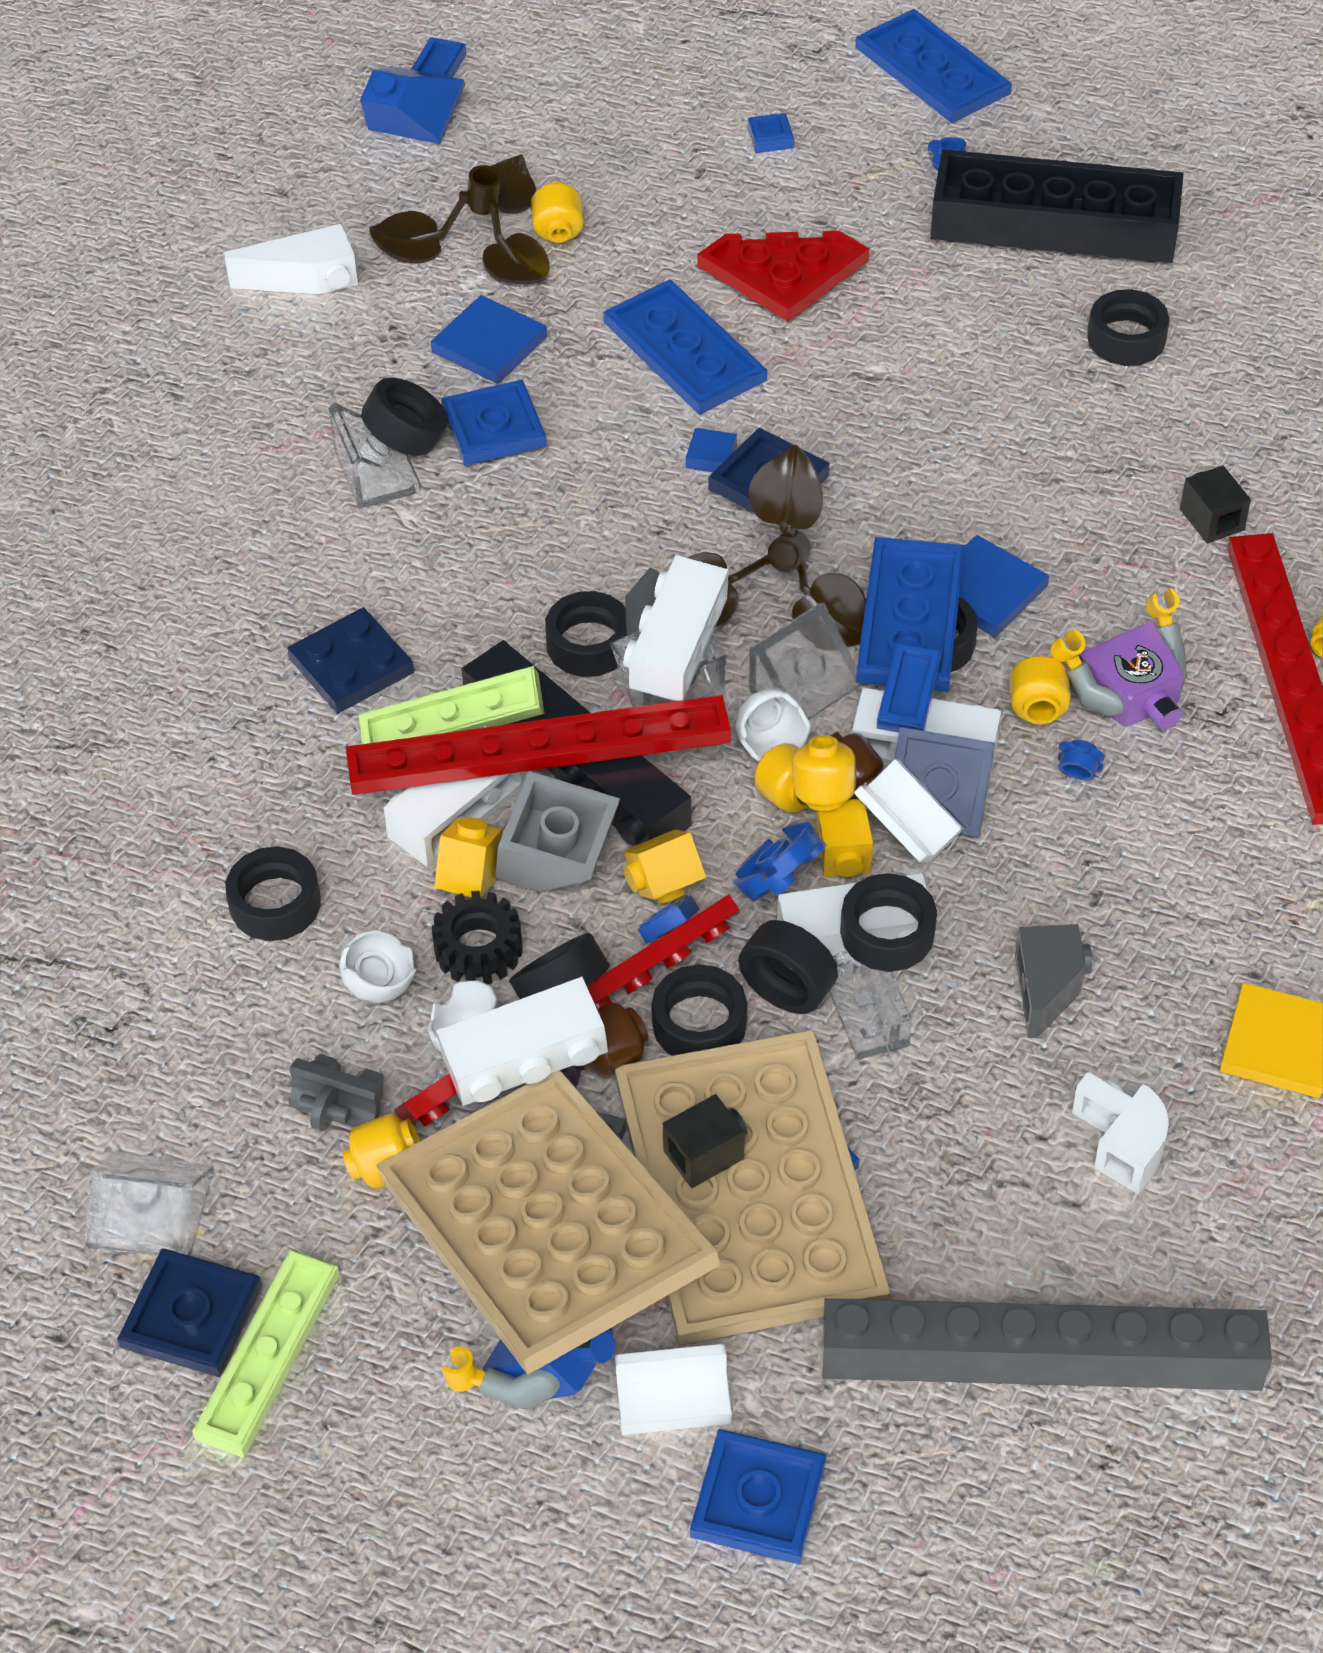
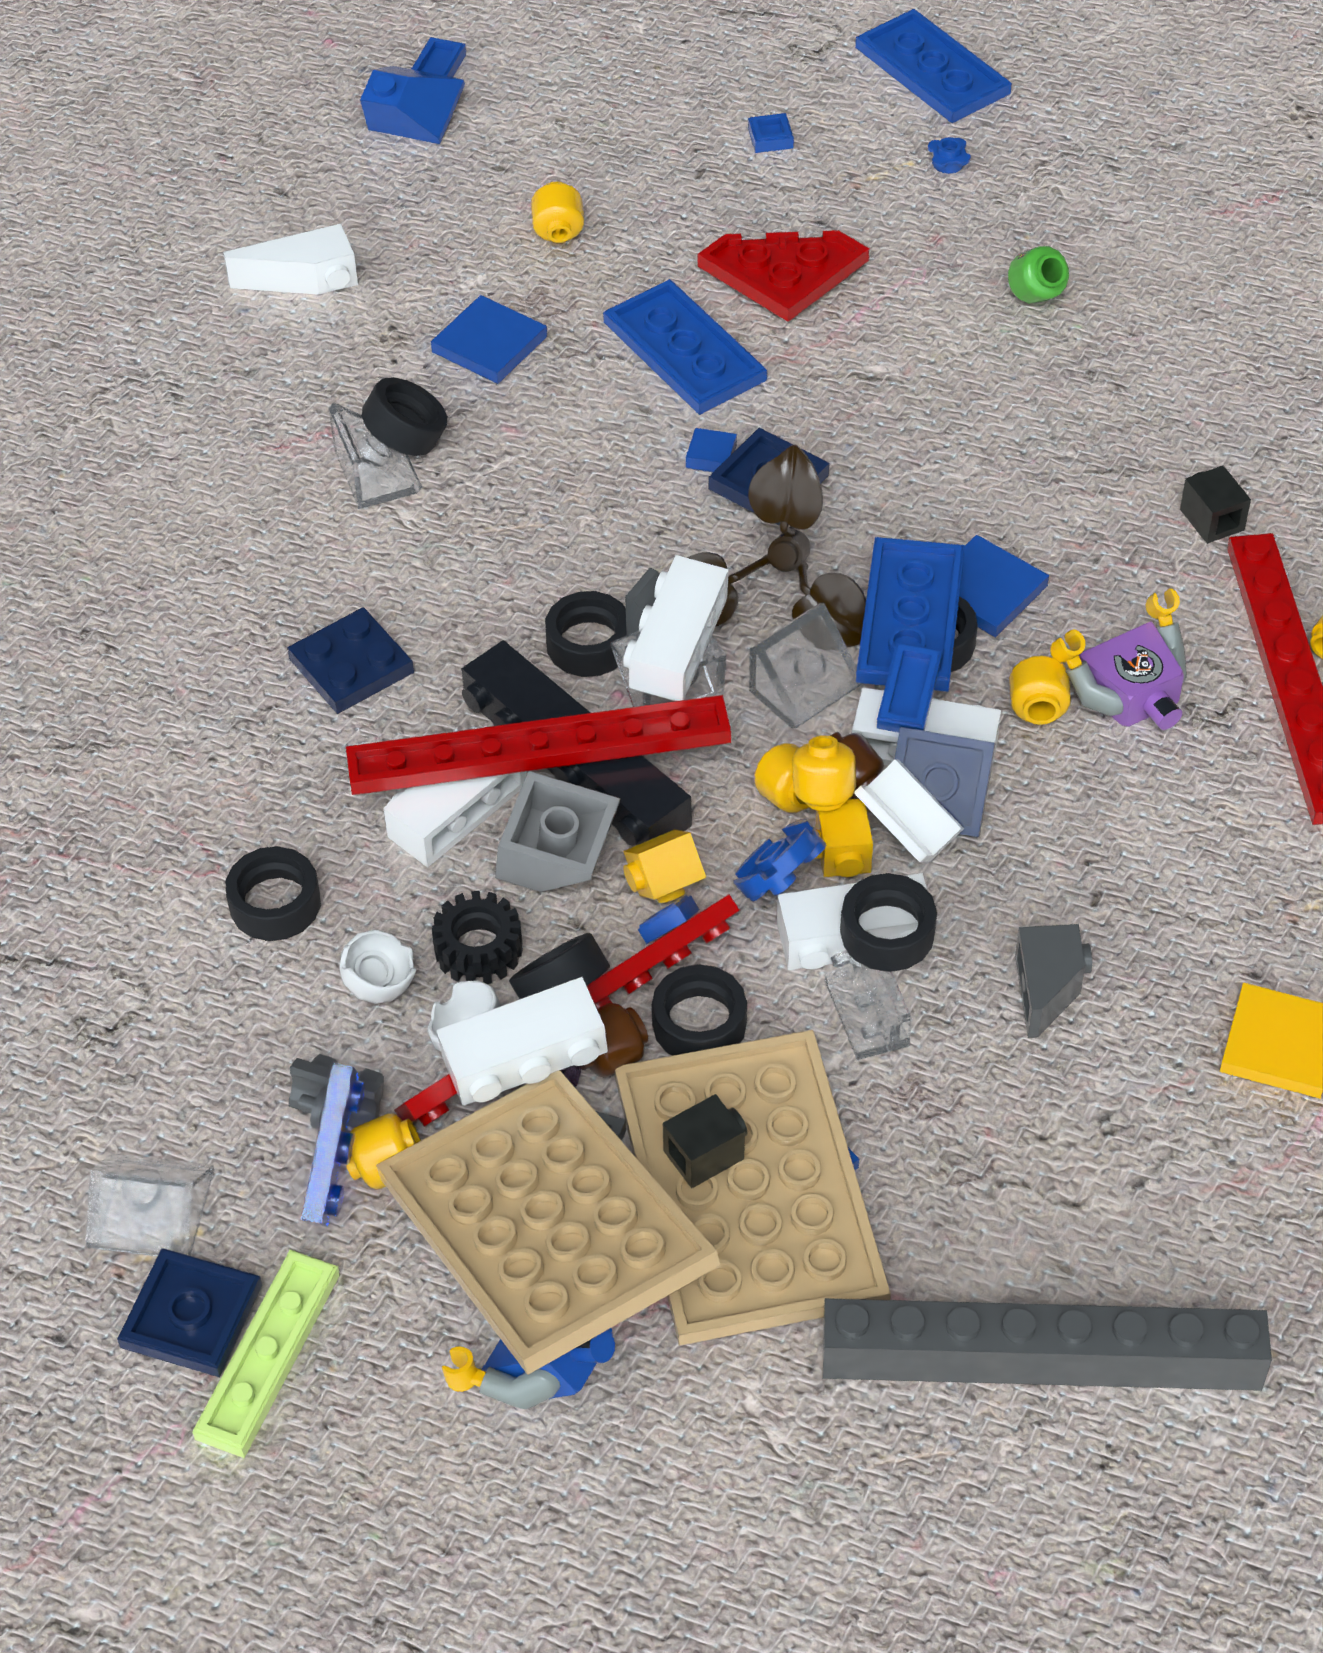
(332, 1146): none -> clear blue plate
(465, 707): yellowish green tile -> none
(467, 857): yellow brick -> none
(494, 422): blue plate -> none
(502, 187): dark brown plant -> none
(673, 1389): white panel -> none
(758, 1496): blue tile -> none
(770, 720): white hair -> none
(788, 944): black tyre -> none
(1038, 274): none -> bright green head
(1057, 206): black brick -> none
(1080, 759): blue plate -> none
(1130, 306): black tyre -> none
(1132, 1129): white brick -> none

